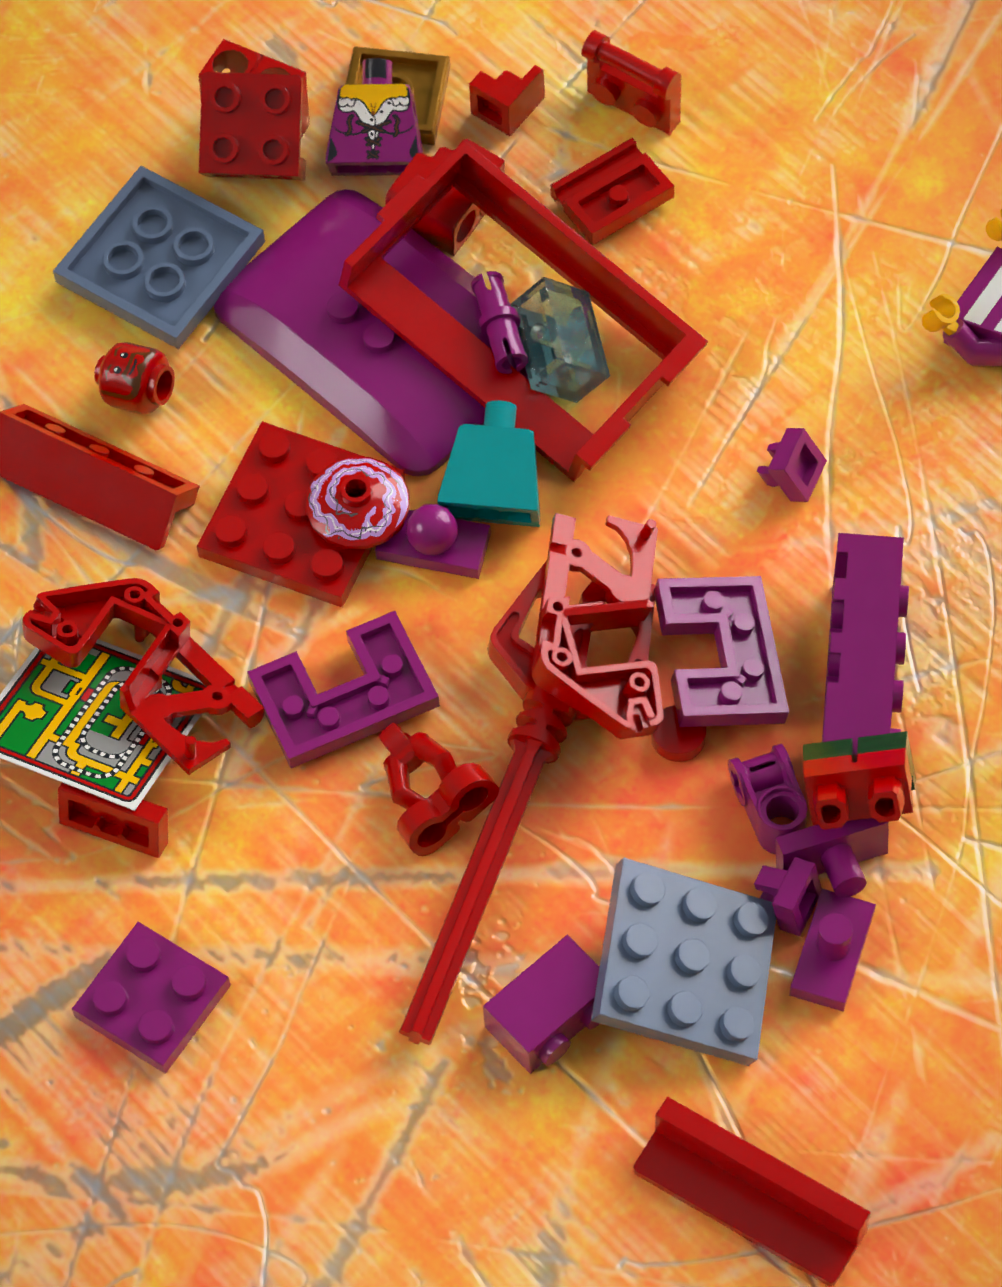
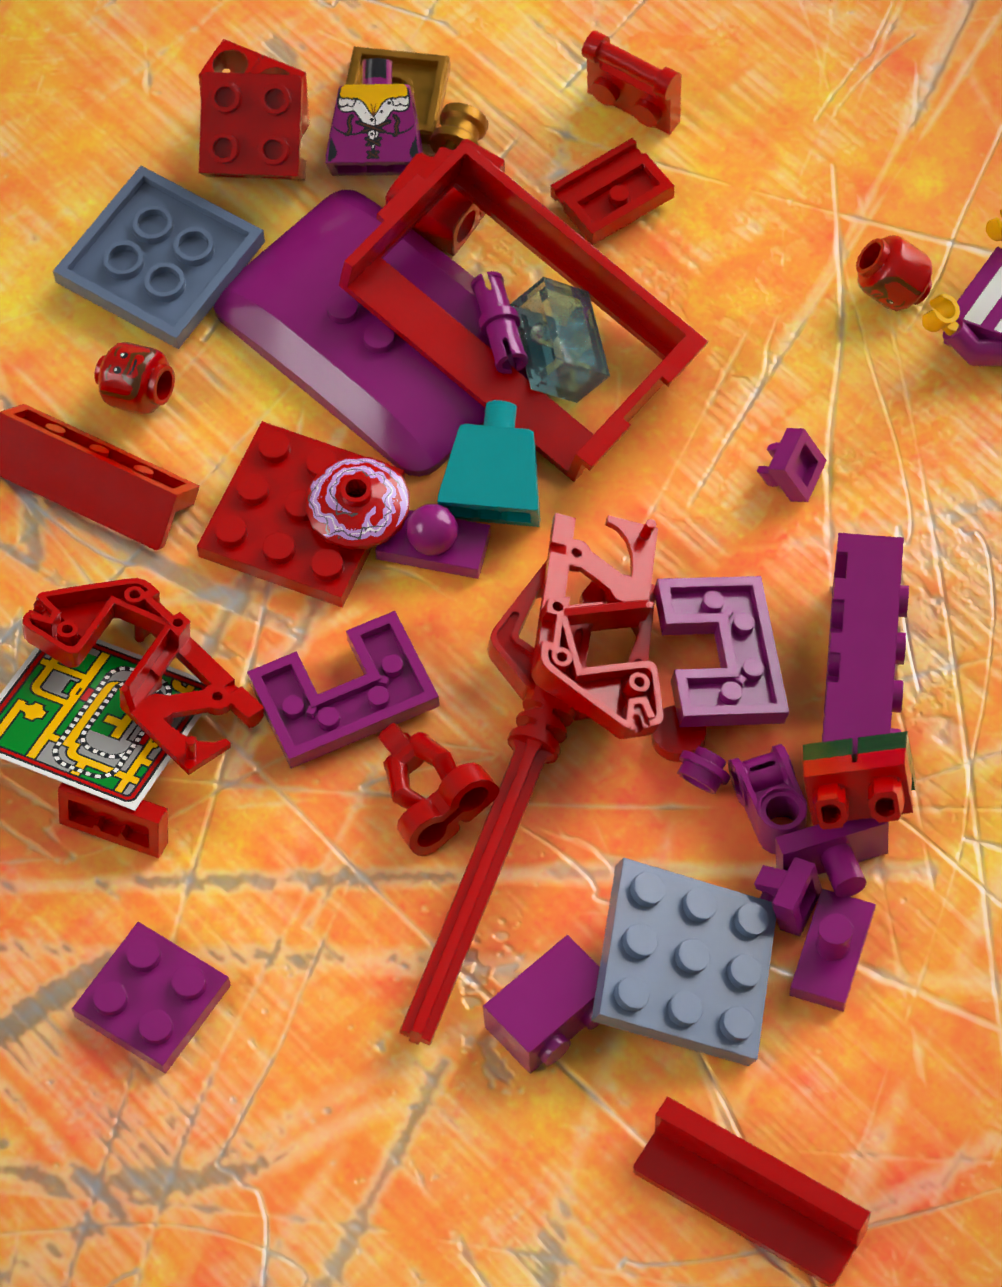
(458, 123): none -> pearl gold wheel
(507, 99): red panel -> none
(703, 769): none -> magenta plate
(894, 272): none -> red head

